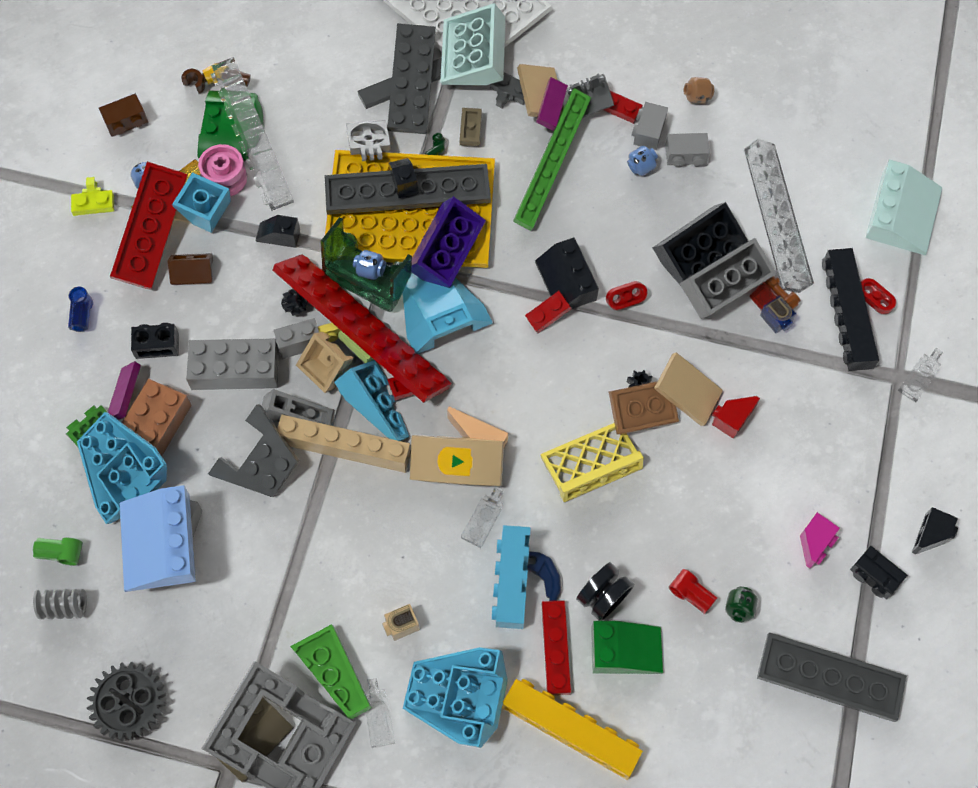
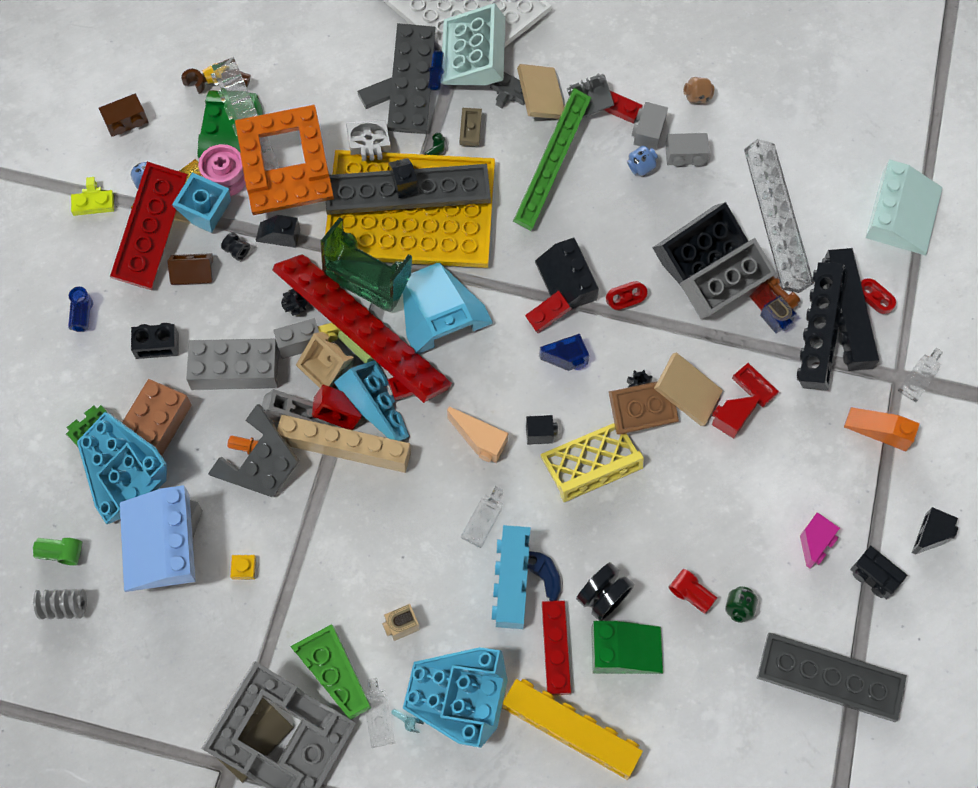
(113, 719): dark grey gear -> none
(124, 390): magenta tile -> none
(237, 247): none -> black wheel
(242, 444): none -> orange axle
(243, 567): none -> yellow plate
(288, 185): none -> orange piece
(335, 407): none -> red slope
(369, 265): medium blue head -> none
(409, 721): none -> clear light blue hand
(436, 71): none -> clear blue axle
(446, 243): dark purple slope -> none
(456, 460): tan slope -> none
(540, 429): none -> black brick
(552, 104): magenta tile -> none
(566, 353): none -> clear blue slope
(755, 384): none -> red plate
(820, 376): none -> black brick
(884, 427): none -> orange slope

